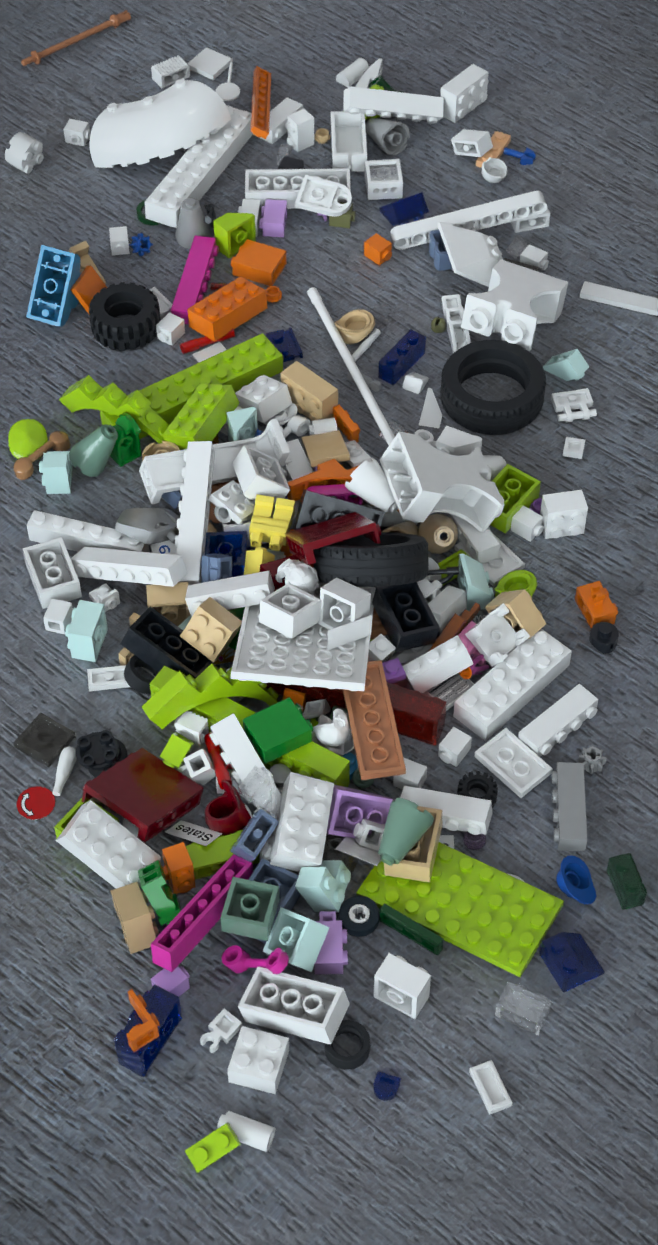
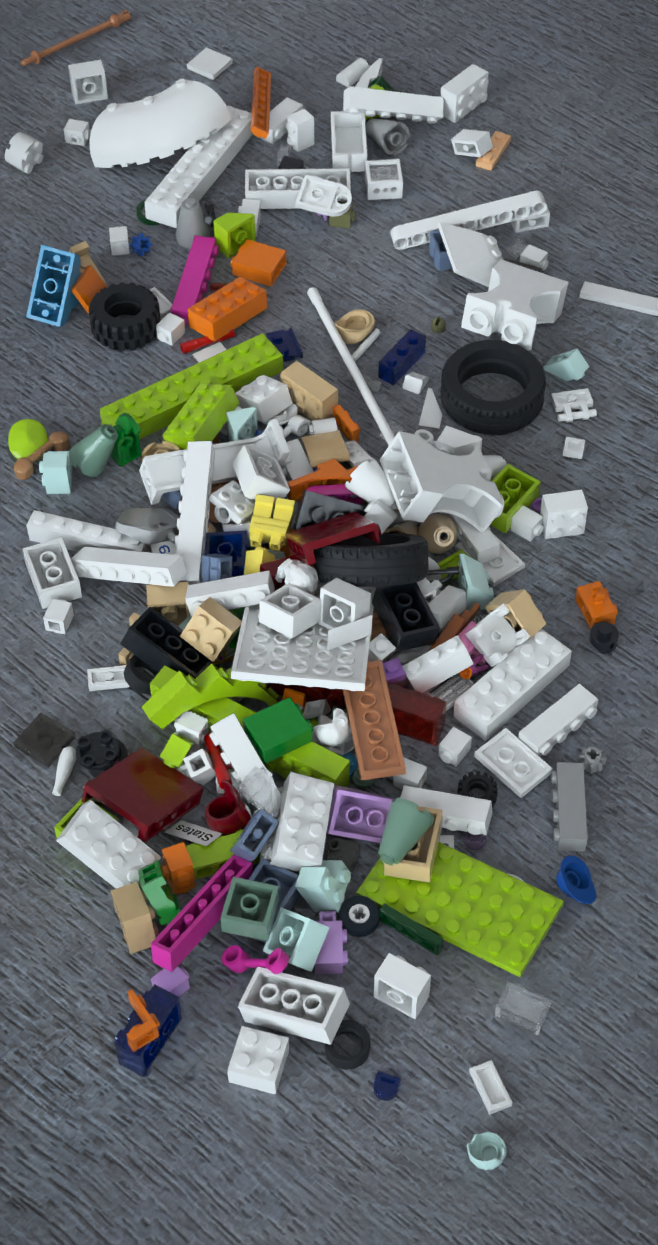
(35, 803): red sticker -> none
(87, 630): light aqua brick -> none
(88, 81): none -> white brick
(105, 596): white bracket -> none
(111, 399): lime arch -> none
(170, 71): white brick -> none
(212, 1147): lime plate -> none
(221, 1028): white plate -> none
(228, 91): white piece -> none
(249, 1130): white brick -> none
(273, 294): orange plate -> none
(274, 218): lavender brick -> none
(280, 774): light grey pin -> none
(322, 135): tan plate -> none
(352, 848): white sticker -> none
(370, 841): white brick -> none
(378, 249): orange brick -> none
(380, 514): none -> white brick
(405, 209): clear blue slope -> none
(453, 317): white slope -> none
(486, 1150): none -> light aqua hair
(494, 170): white hair -> none
(517, 581): lime piece -> none
(526, 157): blue bar -> none
(569, 960): clear blue slope -> none
(626, 881): clear green brick -> none

